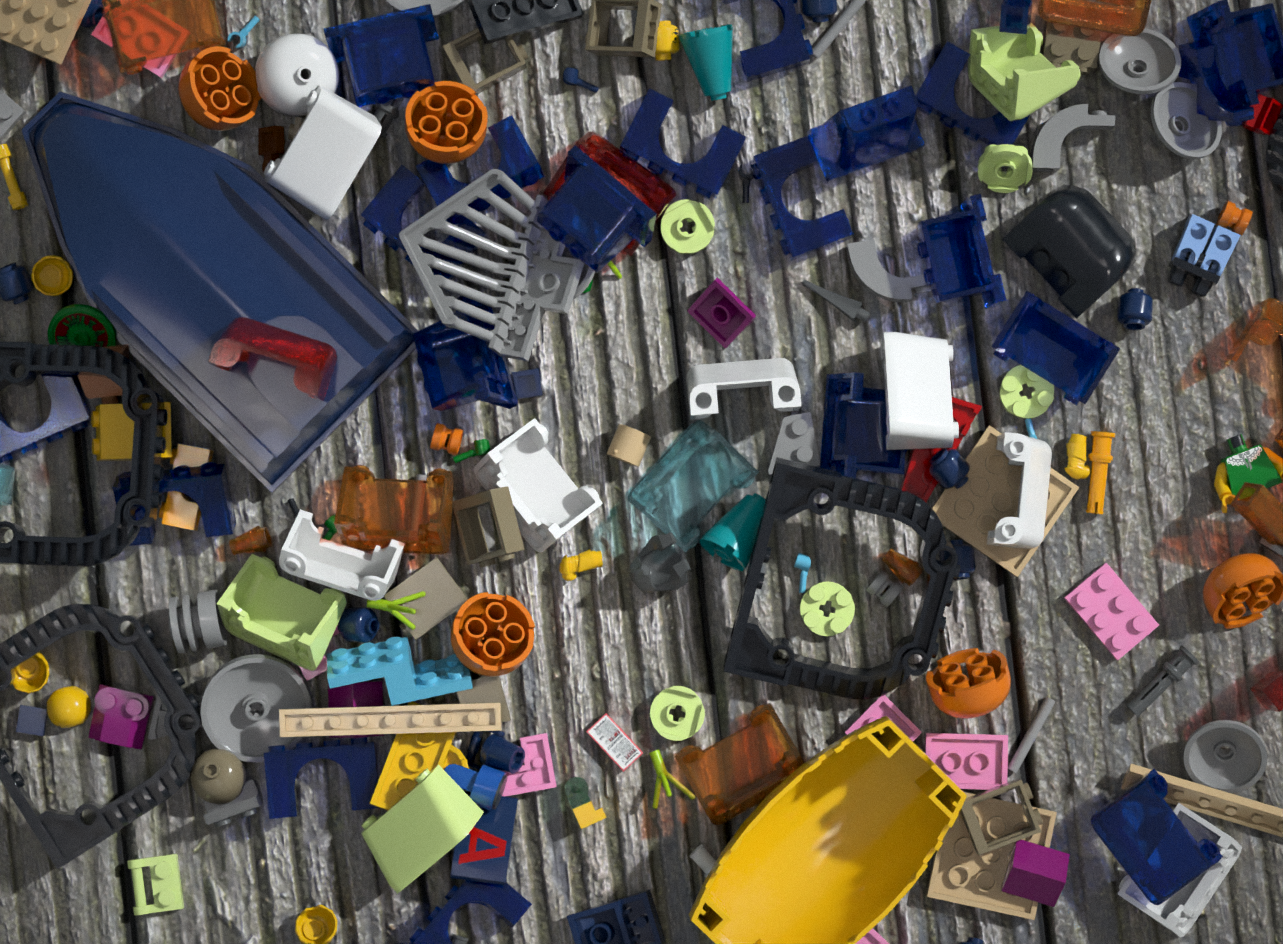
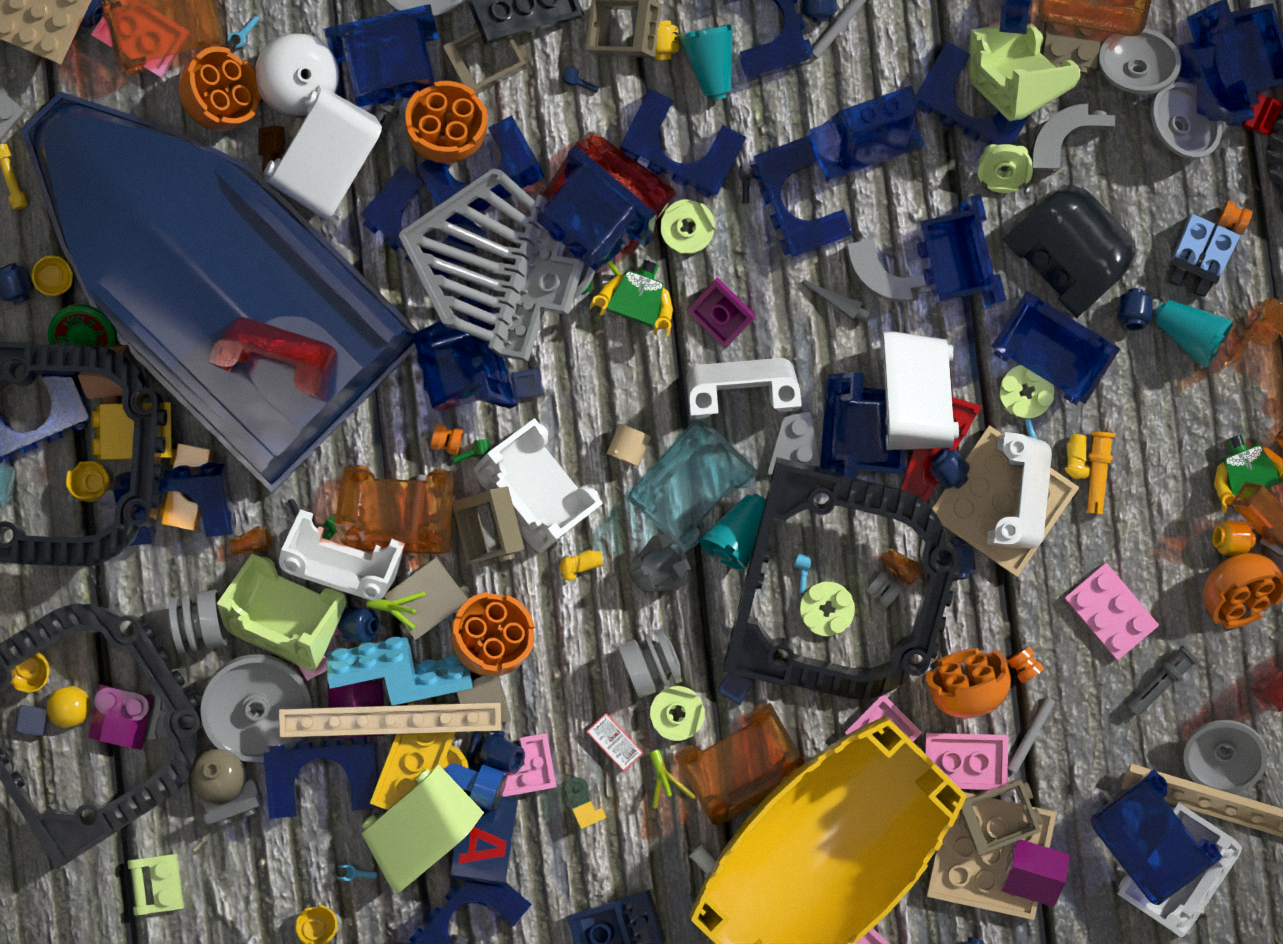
(88, 481): none -> yellow hair
(354, 873): none -> medium azure hand
(637, 298): none -> torso
(650, 663): none -> light grey wheel
(735, 687): none -> dark blue tile
(1025, 664): none -> orange wheel
(1193, 329): none -> teal cone
(1233, 538): none -> yellow head

